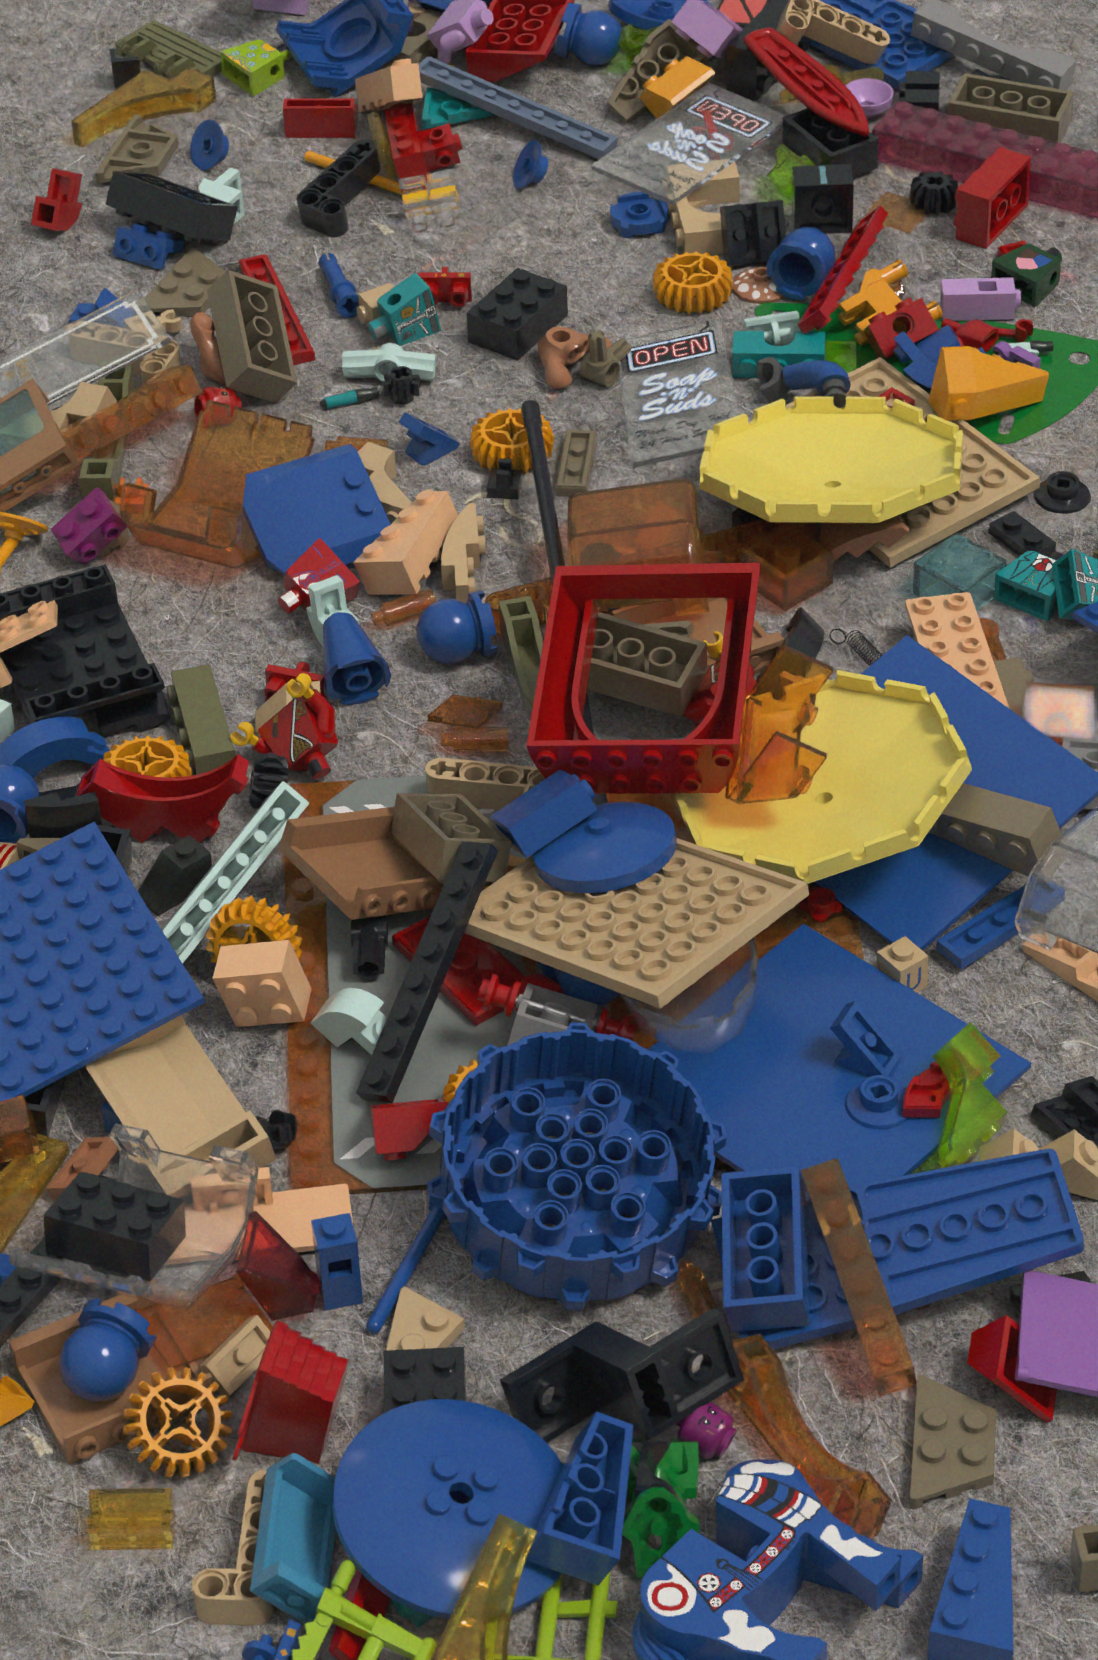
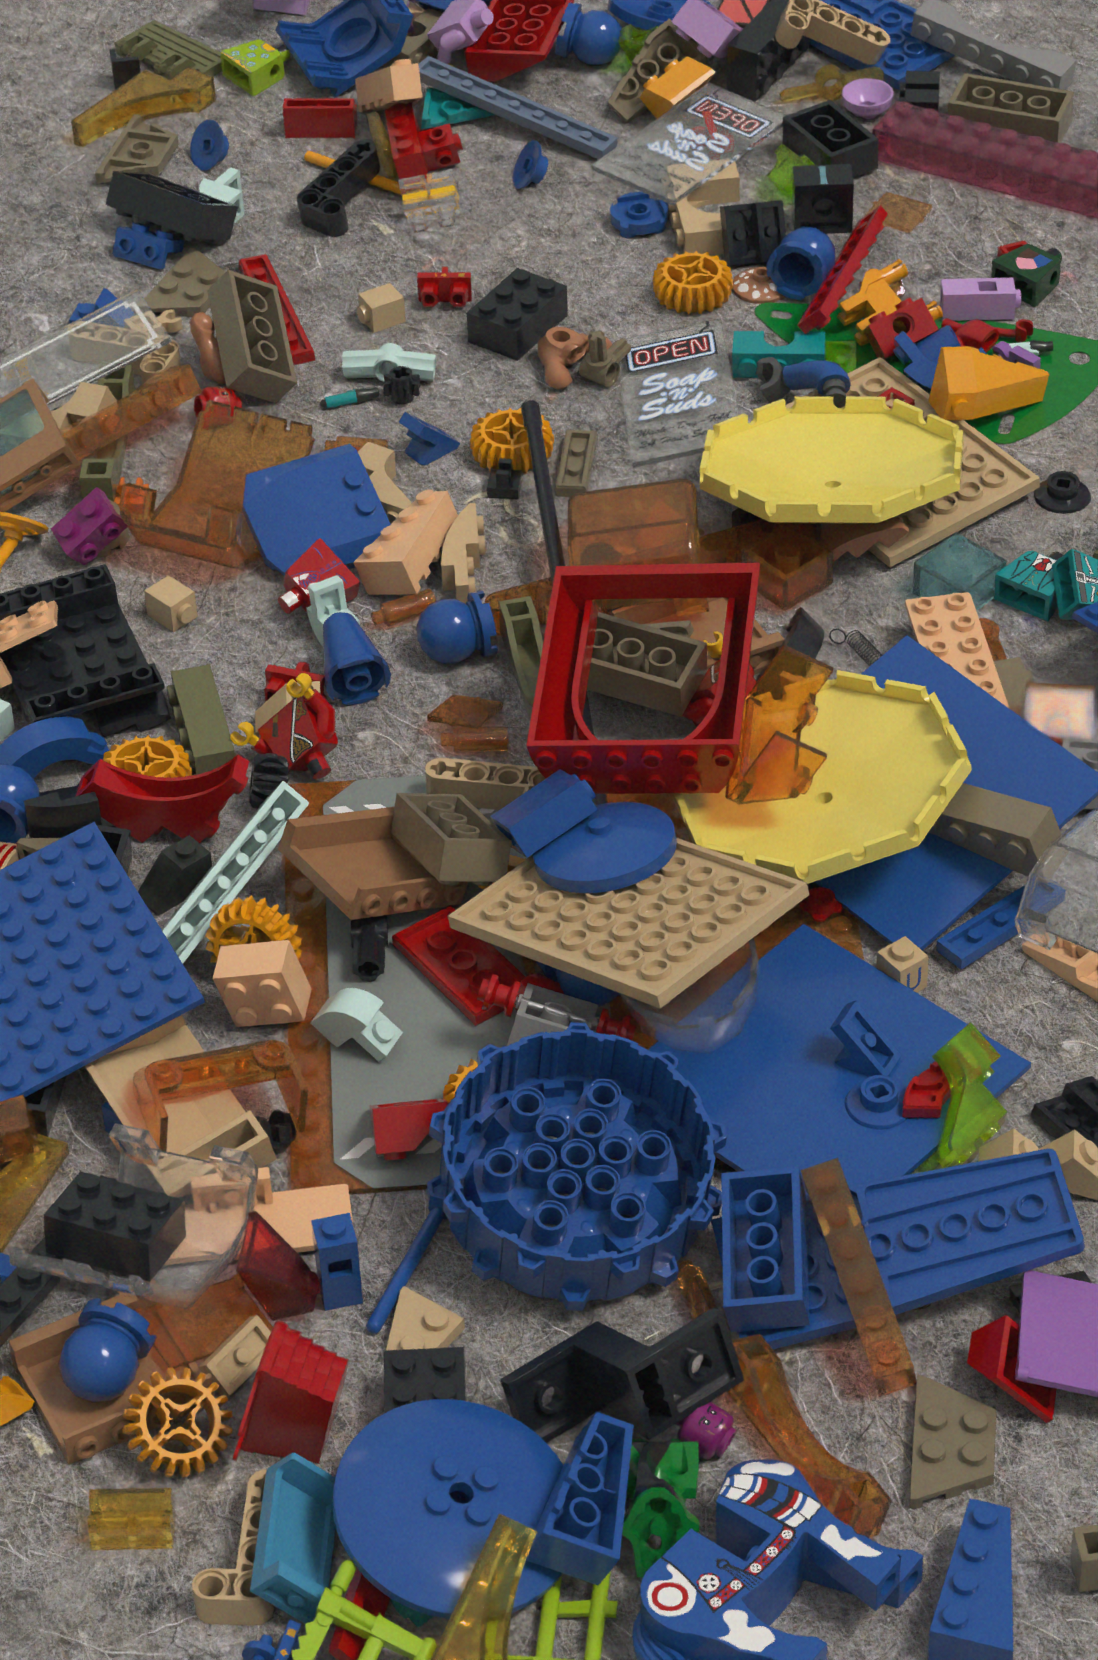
(61, 205): red brick -> none
(90, 1157): nougat plate -> none
(171, 603): none -> tan brick
(215, 1072): none -> clear orange windscreen
(342, 290): blue pin -> none
(406, 312): teal torso -> none
(427, 972): black plate -> none
(778, 328): light aqua hips -> none
(807, 80): red piece -> none
(933, 192): black gear -> none
(992, 197): red brick -> none
(1021, 535): black plate -> none

